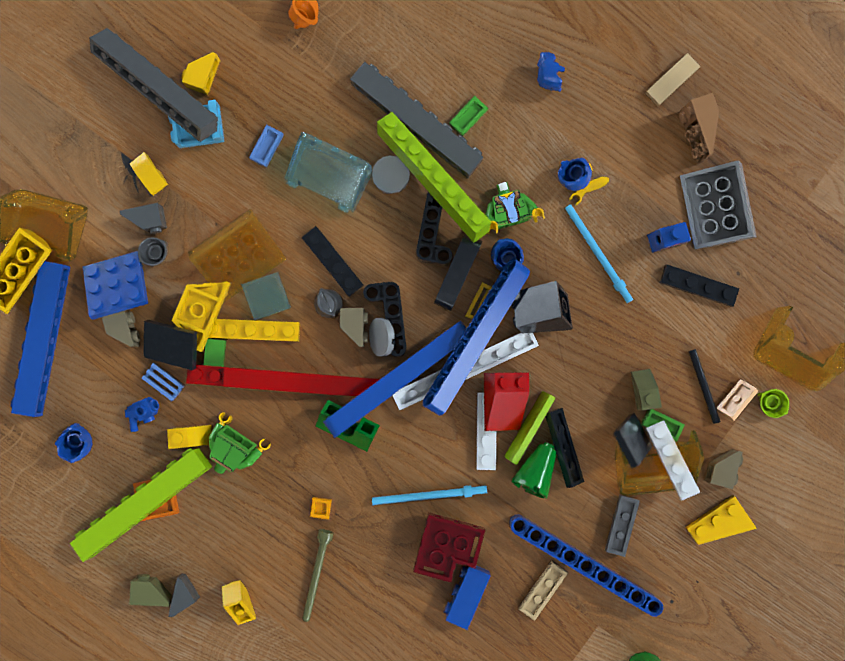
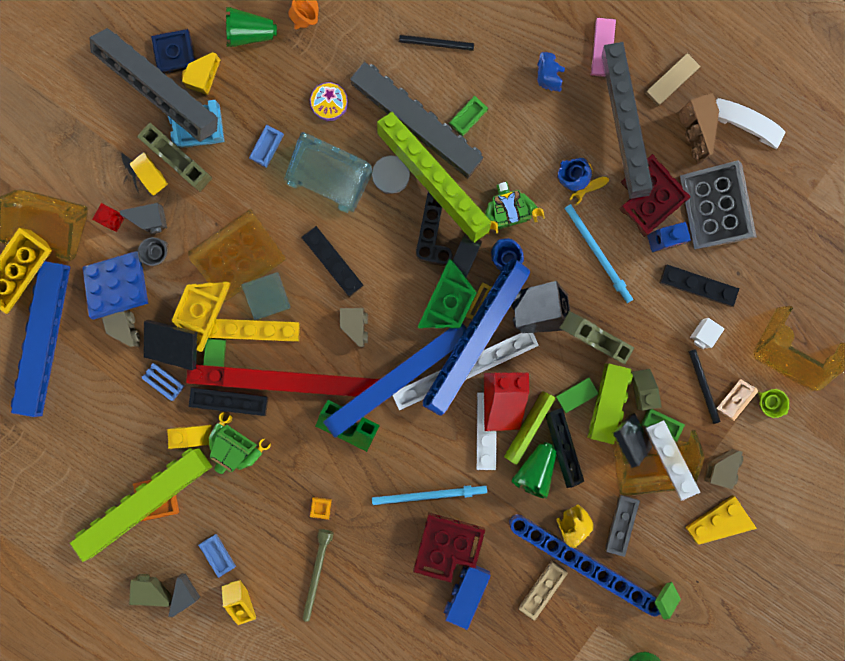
(74, 443): blue hair -> none
(108, 217): none -> red brick
(141, 410): blue piece -> none
(173, 50): none -> dark blue tile
(174, 157): none -> olive arch
(217, 555): none -> medium blue tile
(228, 401): none -> black plate
(247, 28): none -> green cone
(328, 303): flat silver hat -> none
(329, 101): none -> tile
(381, 336): light grey tile -> none
(388, 301): black beam -> none
(436, 42): none -> black bar
(449, 301): none -> green wing
(575, 526): none -> yellow hair
(577, 395): none -> bright green tile
(596, 337): none -> olive arch
(603, 36): none -> bright pink tile
(609, 403): none -> lime brick
(626, 120): none -> dark grey brick
(663, 200): none -> dark red piece
(667, 600): none -> bright green tile
(706, 333): none -> white brick
(750, 121): none -> white slope

